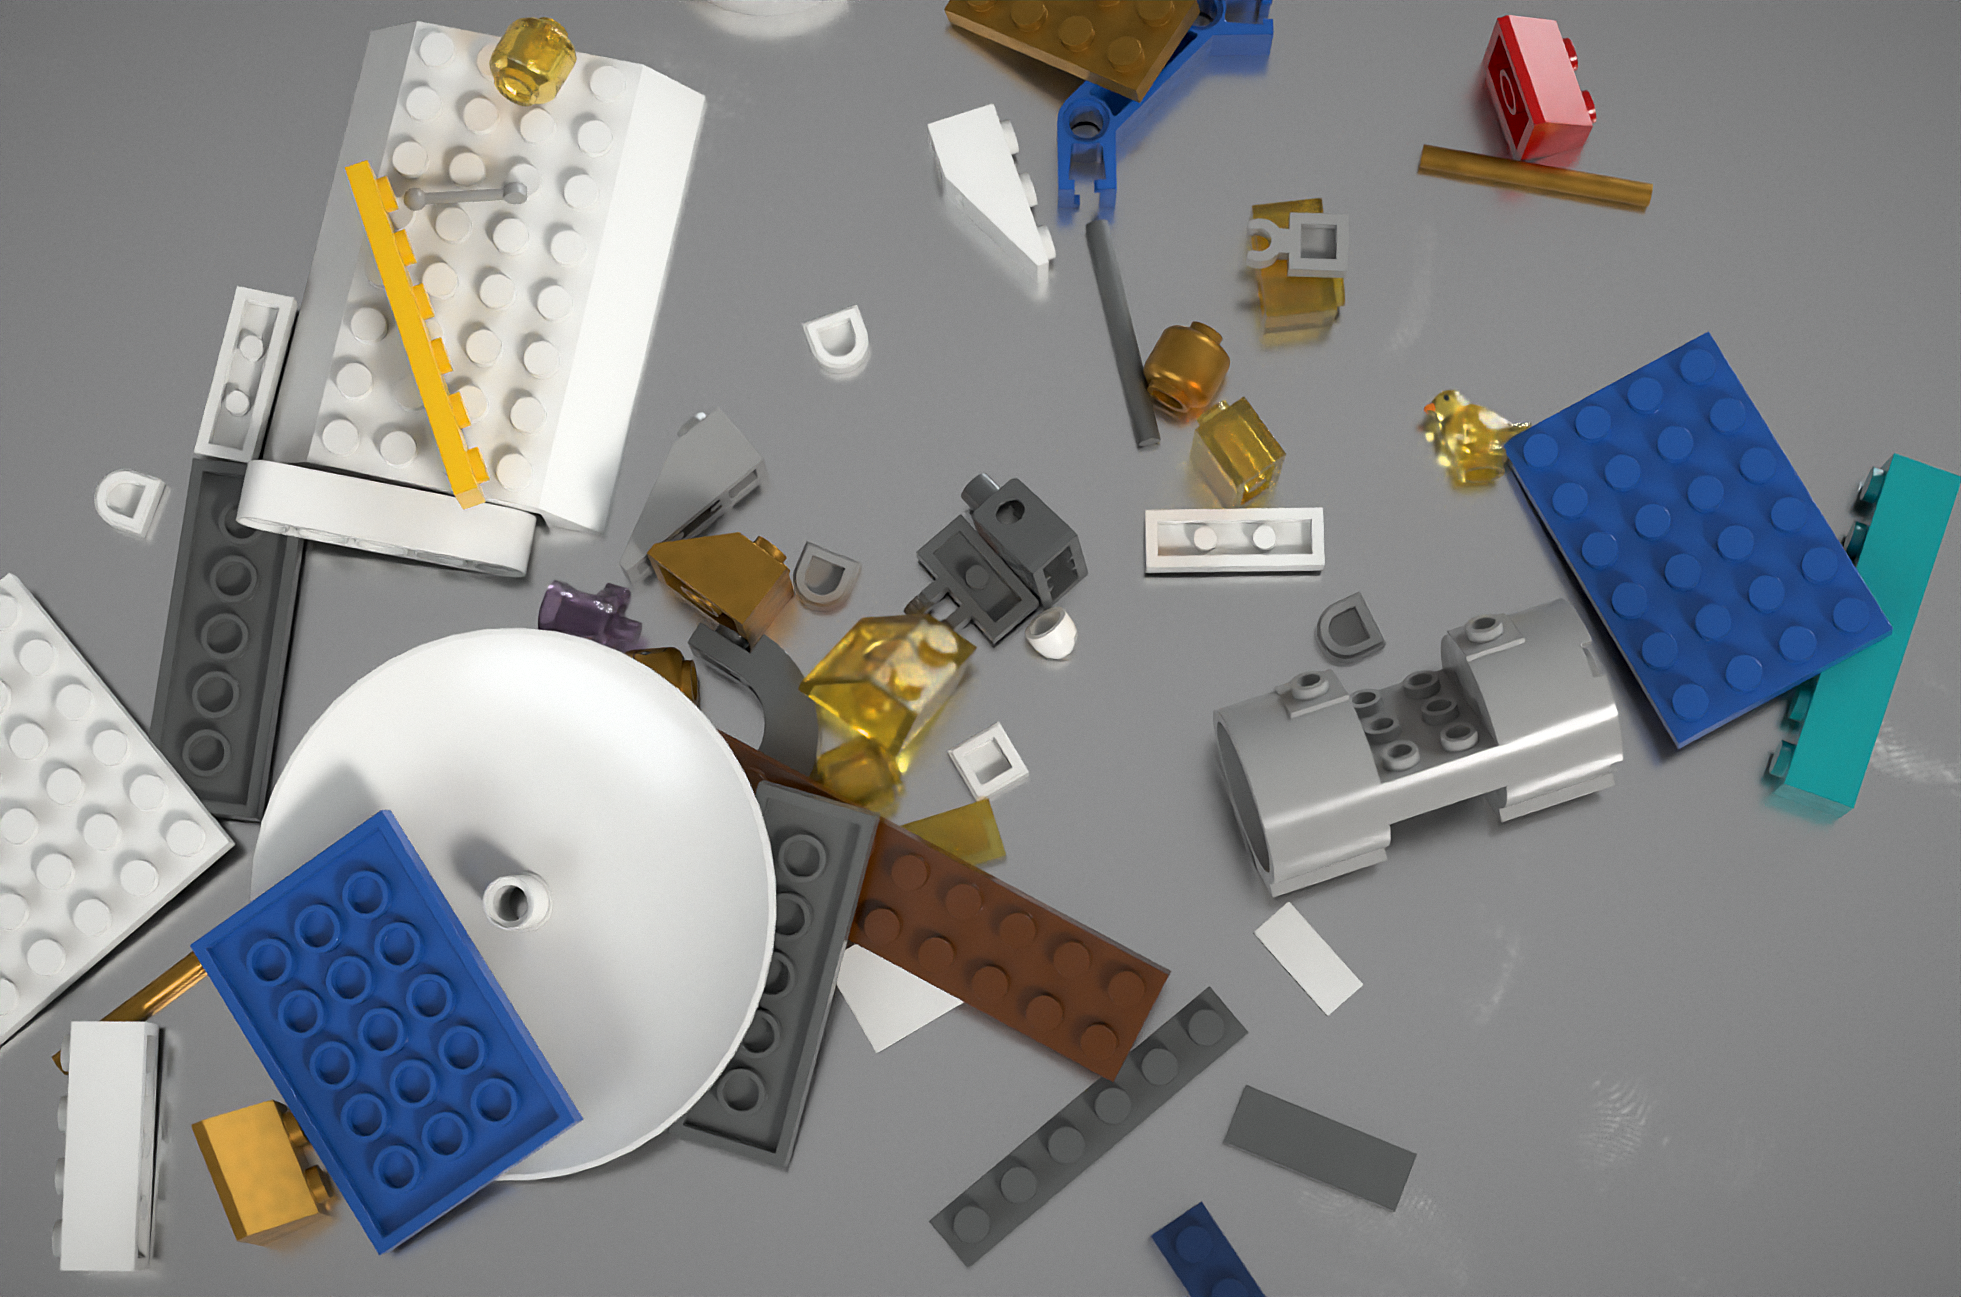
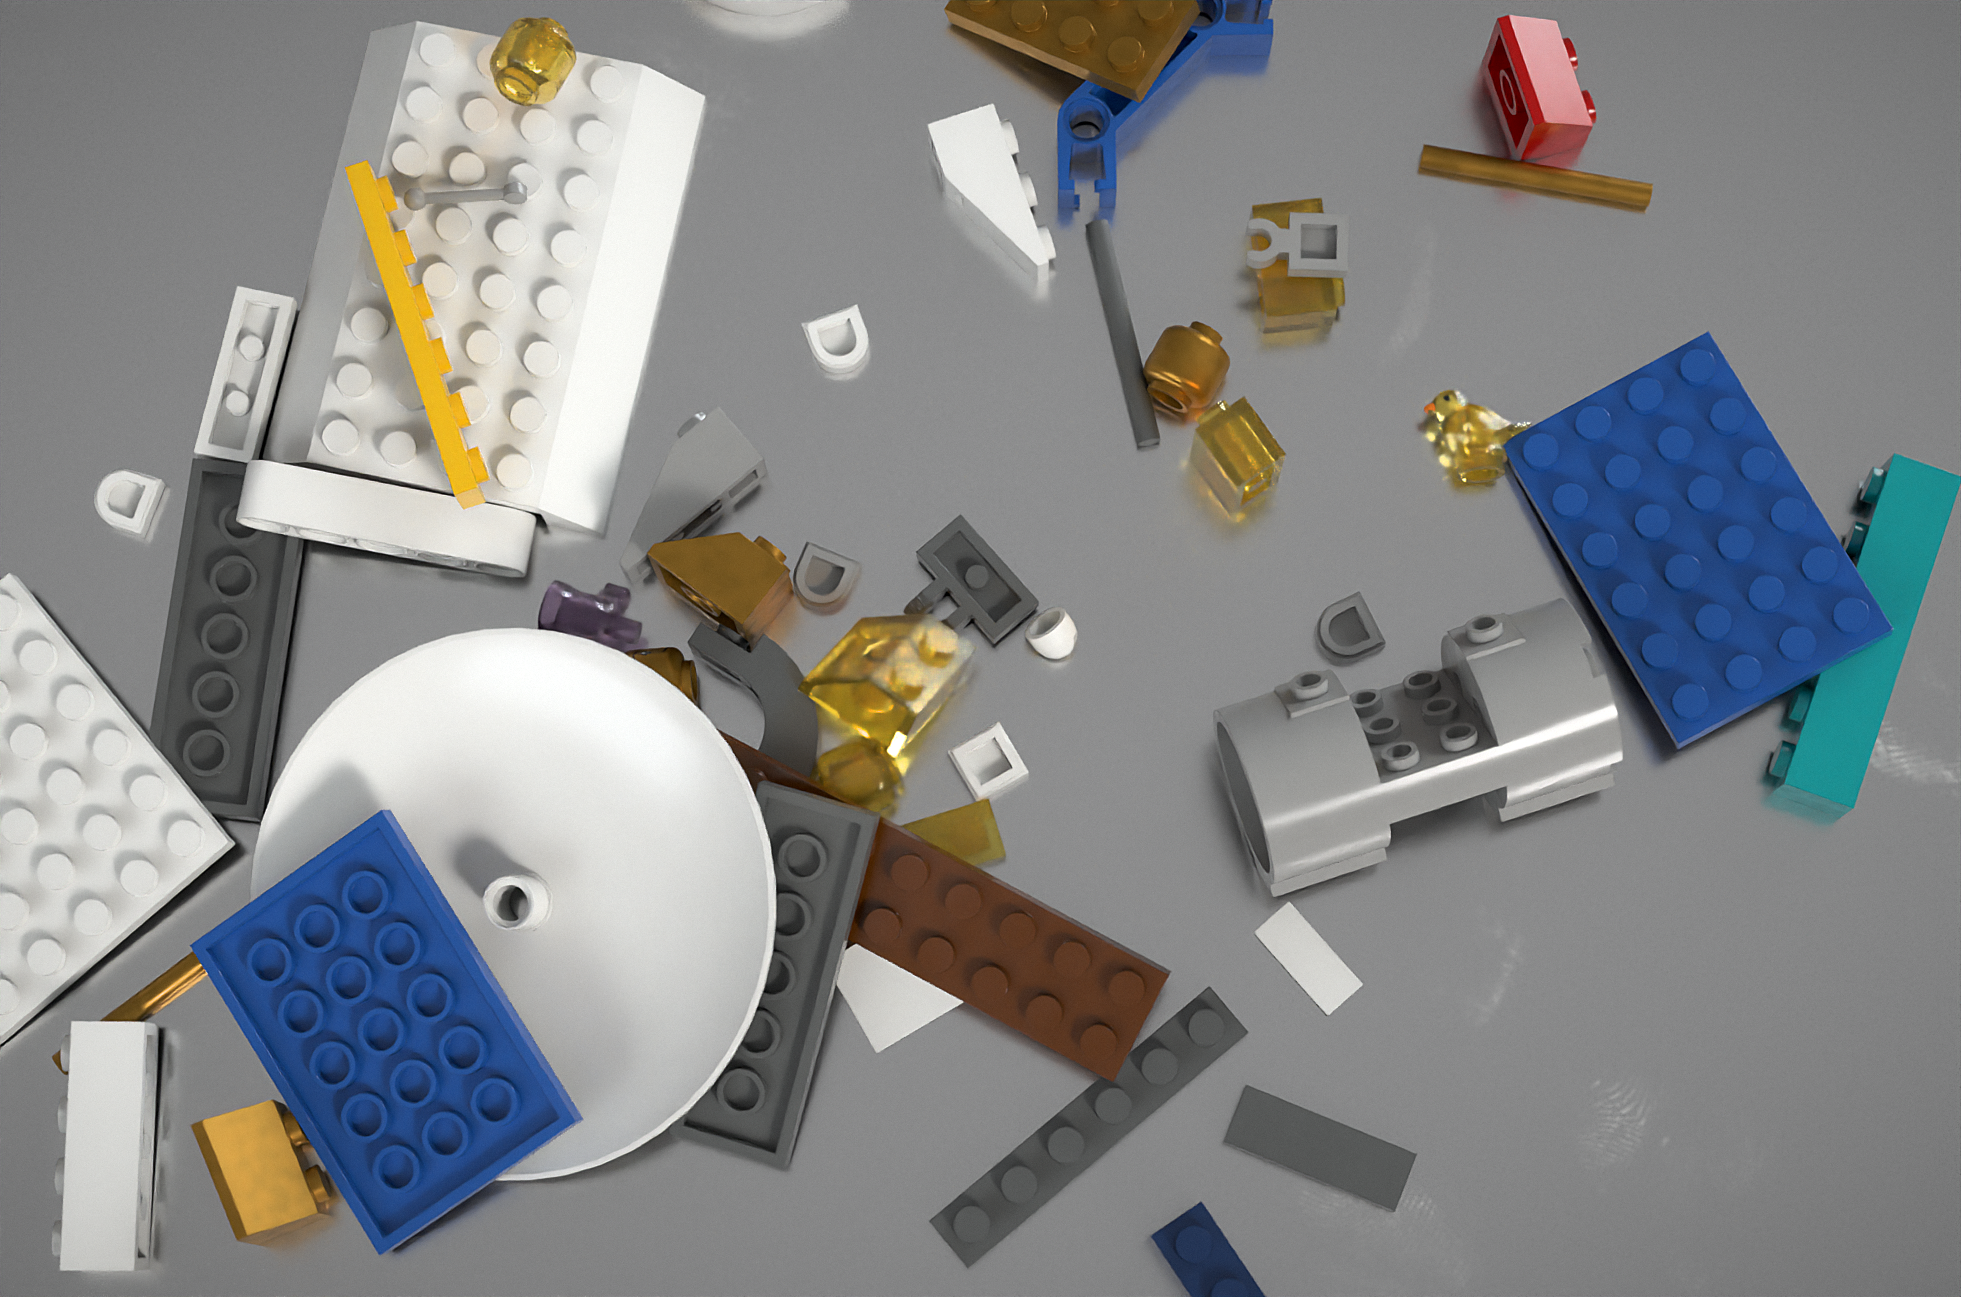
(1027, 537): dark grey torso -> none
(1234, 540): white plate -> none

